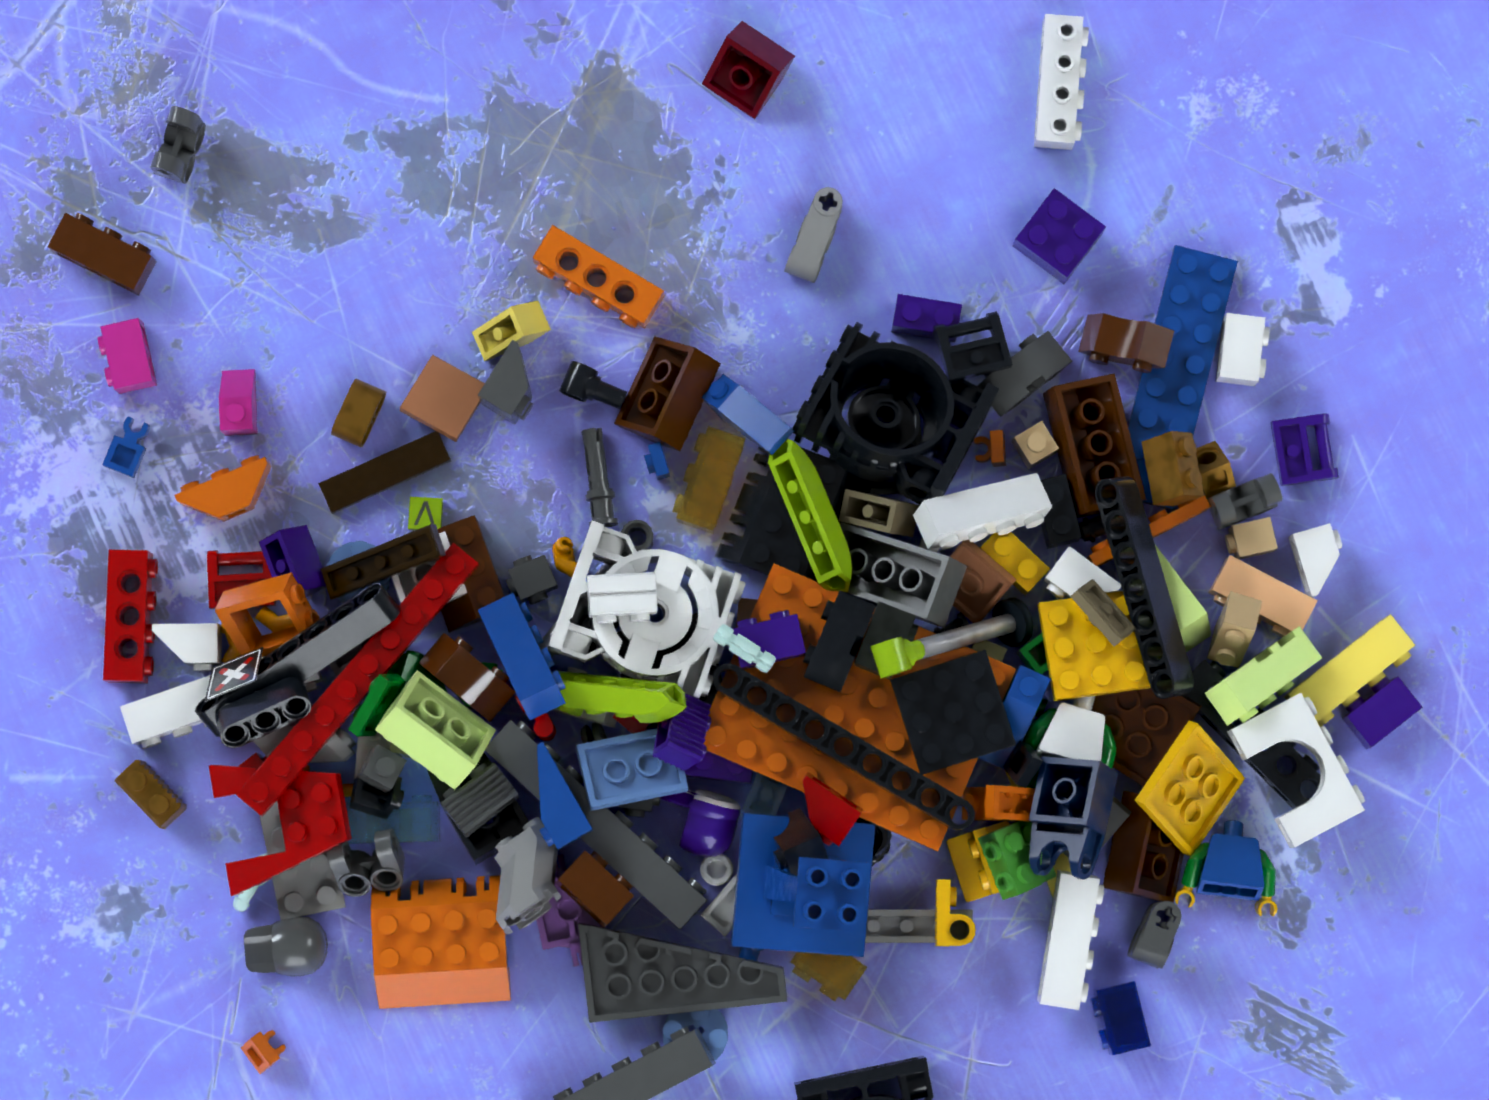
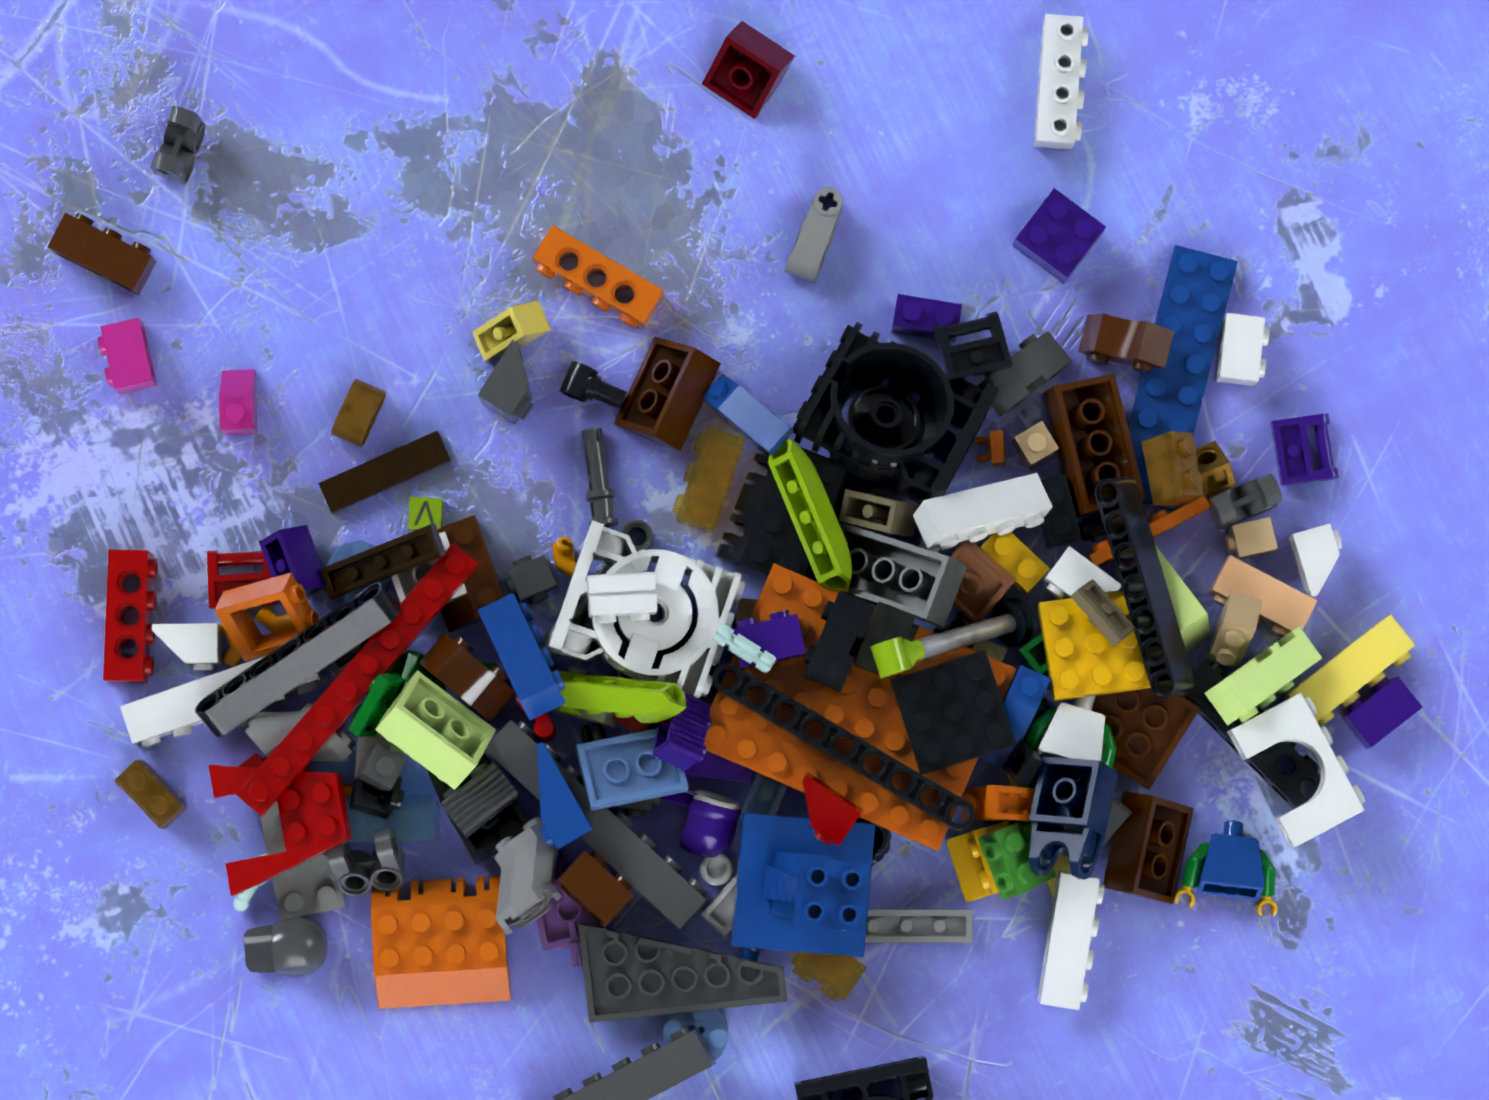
(126, 453): blue plate -> none
(228, 491): orange slope -> none
(234, 674): sticker -> none
(261, 1052): orange tile -> none
(263, 712): black beam -> none
(443, 398): nougat tile -> none
(656, 461): blue plate -> none
(797, 841): black arch -> none
(944, 899): yellow plate -> none
(1120, 1017): clear blue brick -> none
(1151, 942): dark grey piece -> none
(1190, 788): yellow plate -> none

